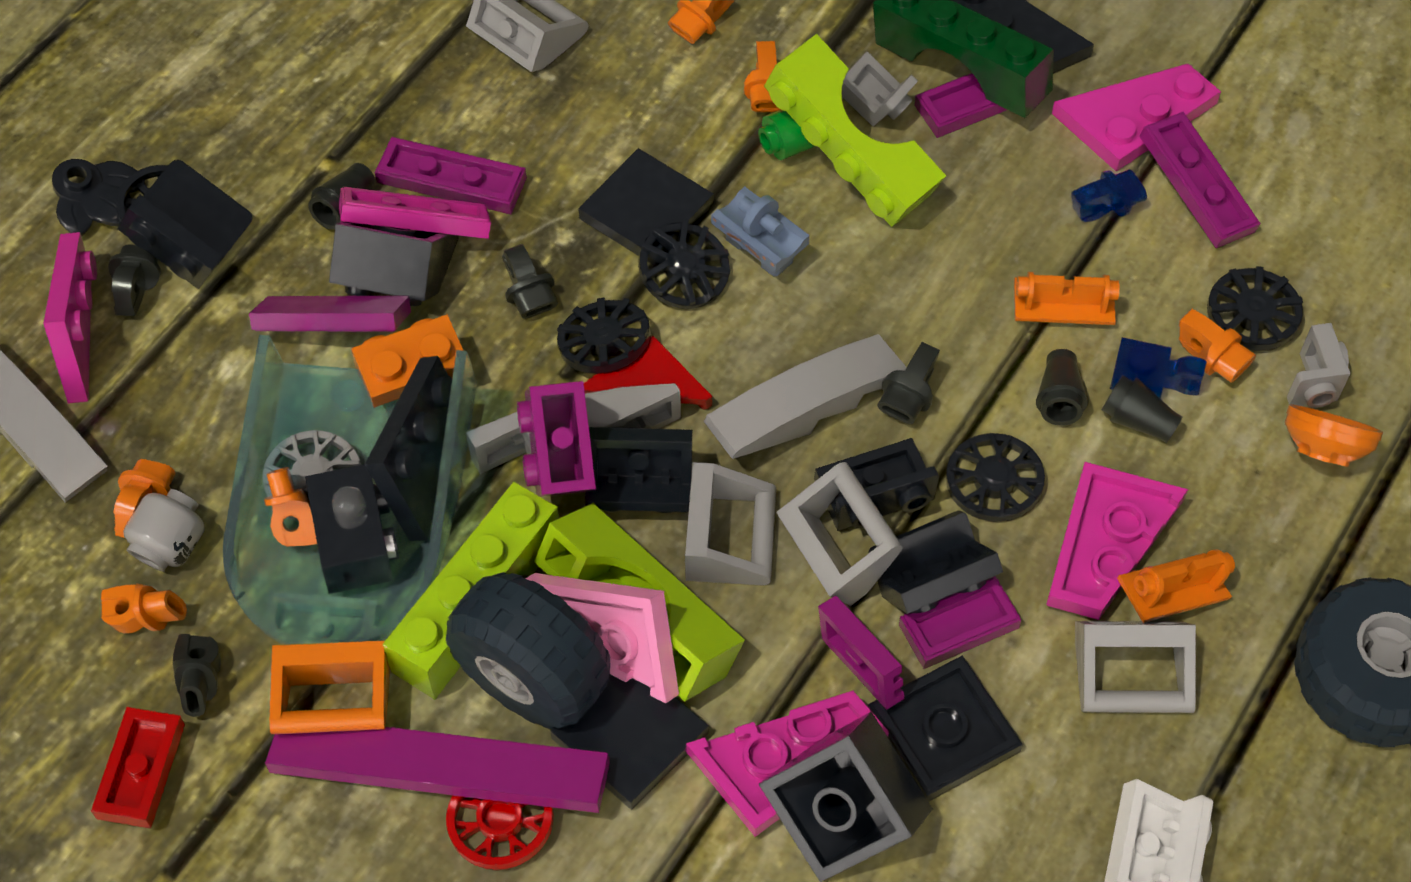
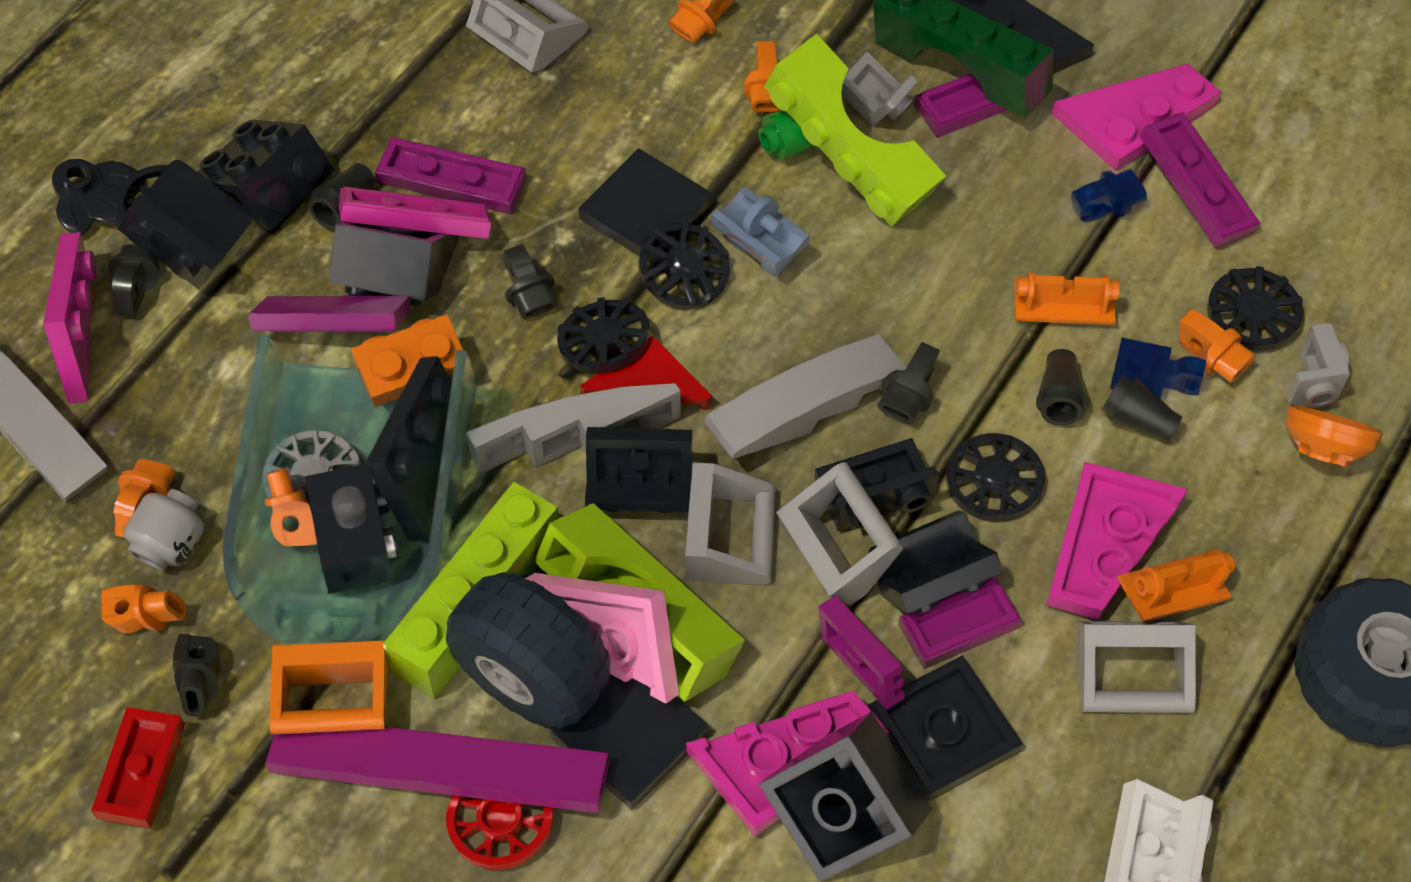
(268, 168): none -> black bracket
(558, 439): magenta brick -> none

